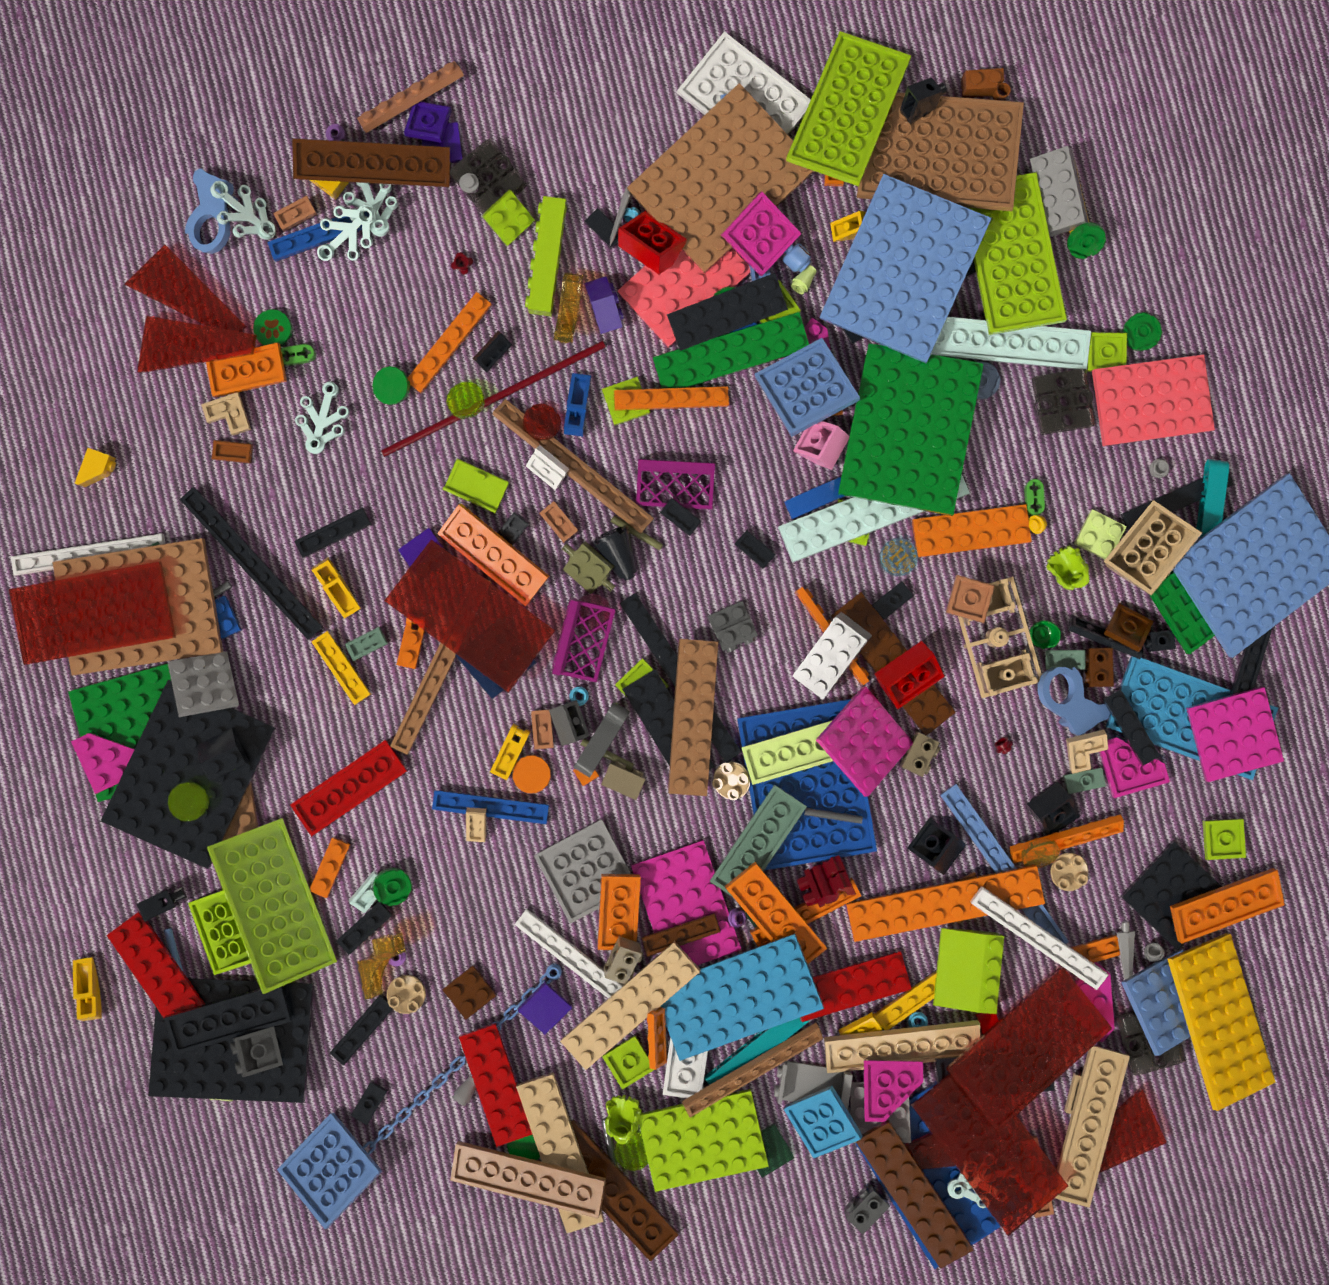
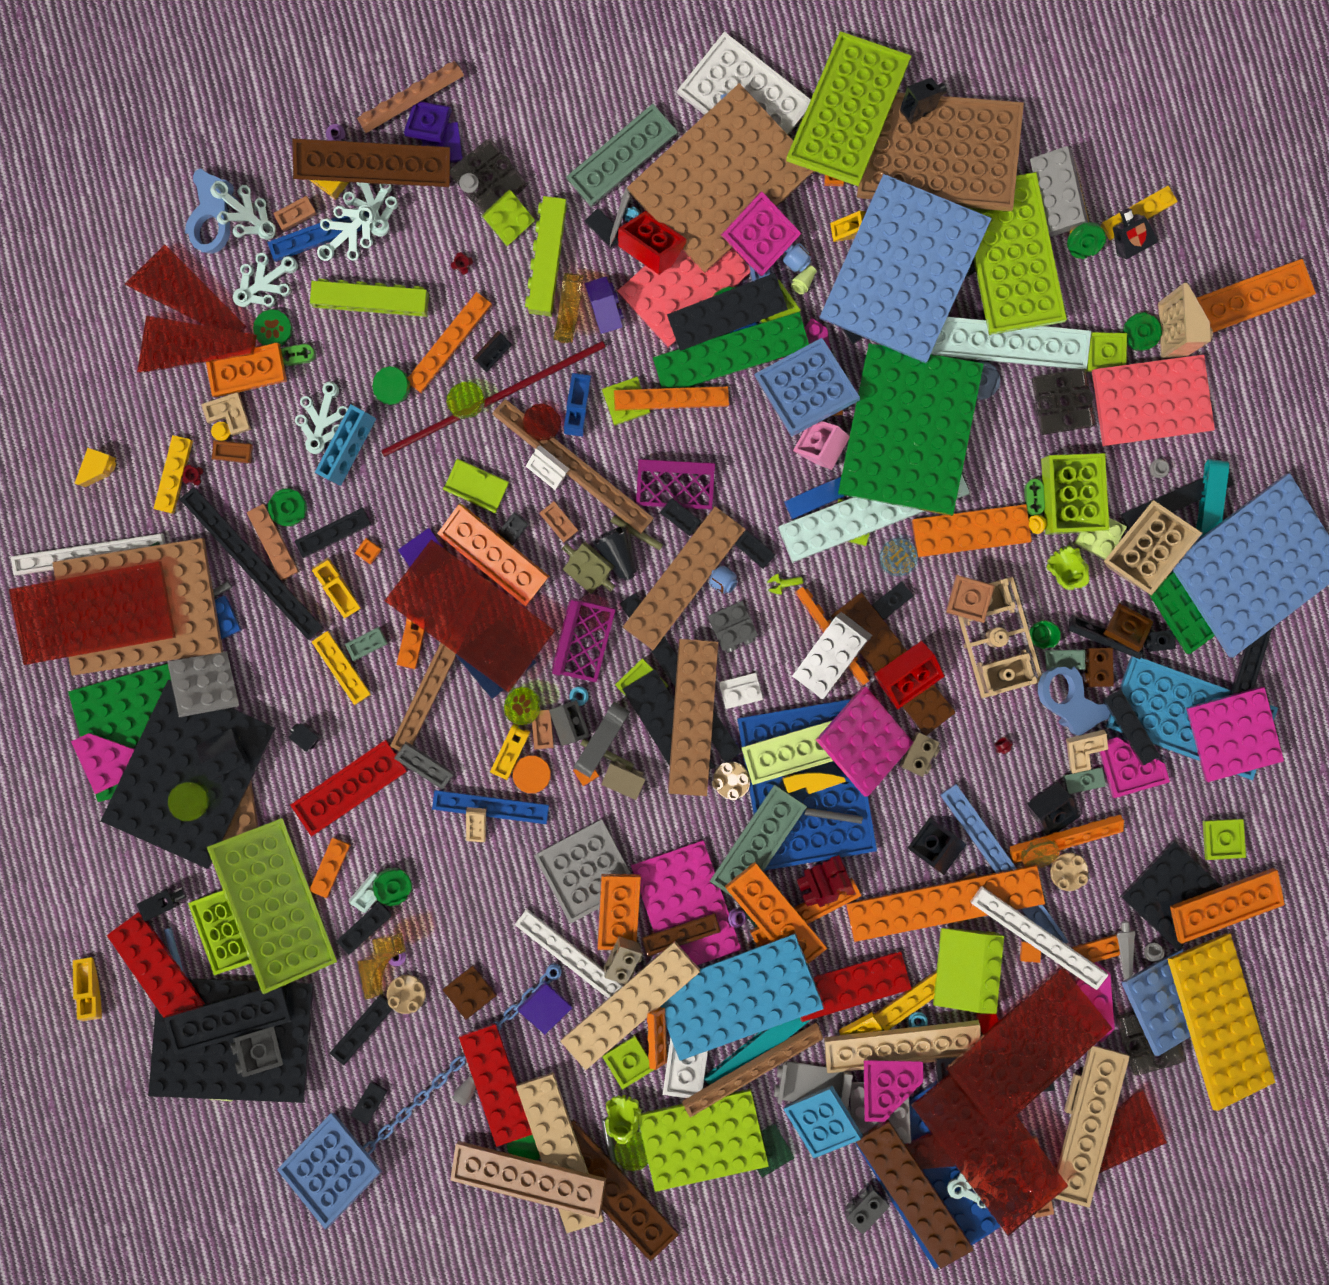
(172, 474): none -> yellow plate
(187, 478): none -> dark red plate
(220, 431): none -> yellow plate
(263, 283): none -> light aqua plant
(273, 542): none -> nougat plate
(287, 507): none -> green tile
(304, 736): none -> black brick
(345, 445): none -> dark azure brick
(368, 551): none -> orange tile
(369, 298): none -> lime brick
(423, 765): none -> dark grey plate
(522, 706): none -> clear neon green tile
(621, 155): none -> sand green plate
(683, 578): none -> medium nougat plate
(723, 580): none -> medium blue head
(740, 690): none -> white plate
(783, 583): none -> lime bar
(811, 781): none -> yellow slope
(984, 84): dark orange hinge -> none
(1029, 953): none -> orange tile
(1075, 493): none -> lime slope
(1132, 234): none -> black torso
(1147, 207): none -> yellow plate
(1182, 324): none -> tan slope
(1257, 295): none -> orange plate

